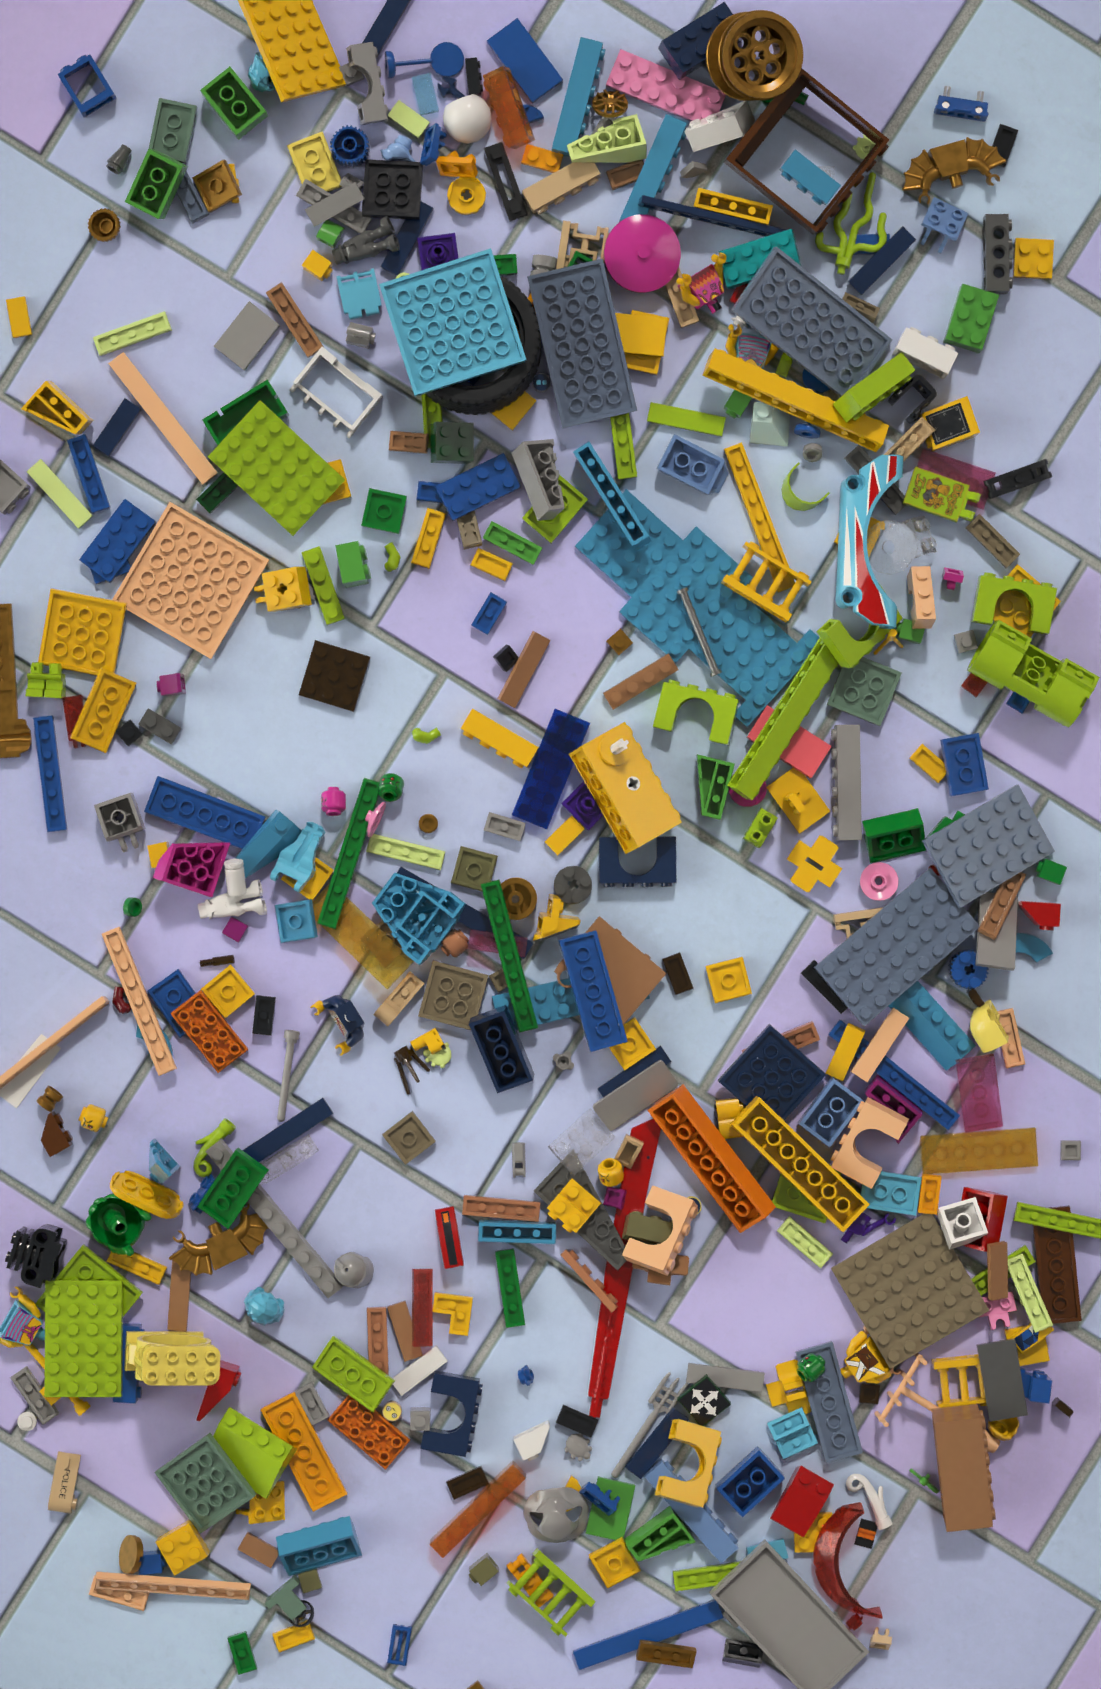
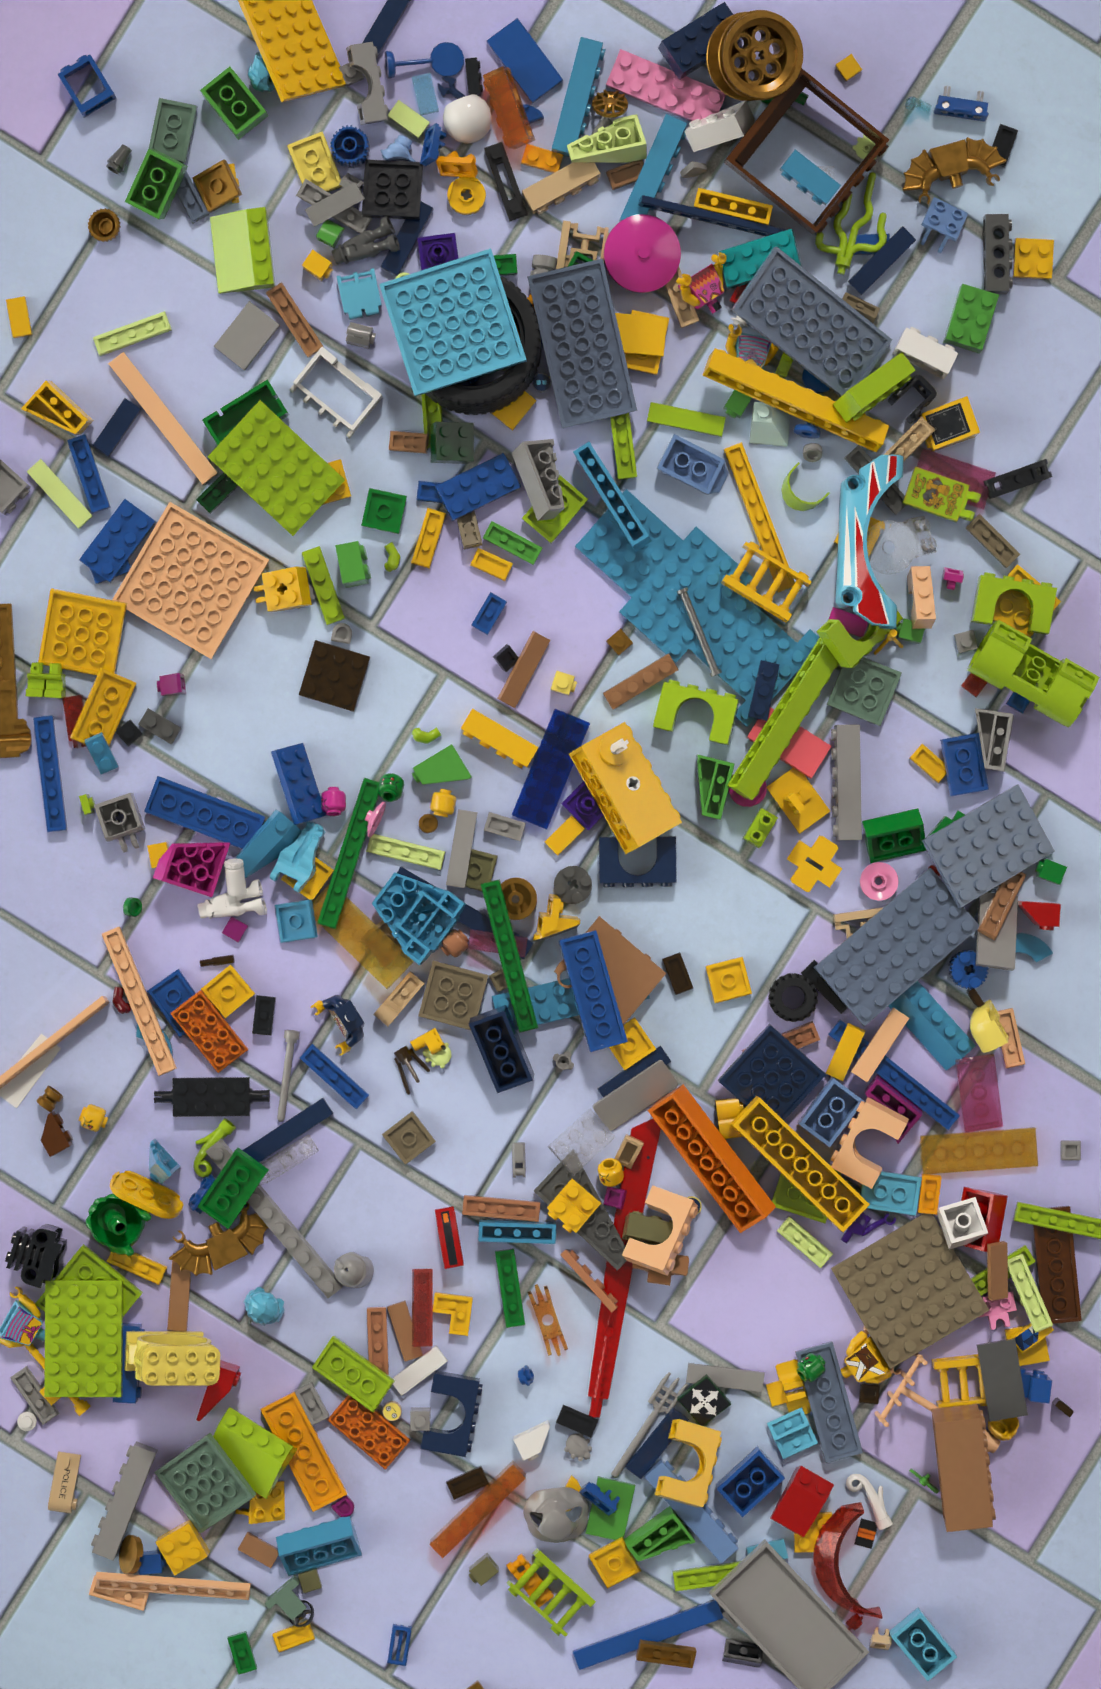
(87, 804): none -> lime plate
(101, 753): none -> dark azure plate
(124, 1500): none -> light grey brick
(211, 1096): none -> black plate
(242, 250): none -> lime slope
(298, 783): none -> blue plate
(334, 1076): none -> blue plate
(342, 633): none -> light grey tile
(344, 1506): none -> magenta tile
(441, 767): none -> bright green slope
(443, 803): none -> yellow head
(461, 848): none -> light grey tile
(548, 1331): none -> clear orange piece
(563, 683): none -> light yellow brick
(763, 690): none -> dark blue plate
(805, 1009): none -> black tyre
(848, 67): none -> yellow tile
(853, 623): none -> dark pink tile
(913, 102): none -> clear light blue arm
(923, 1644): none -> medium azure brick
(994, 737): none -> light grey wedge

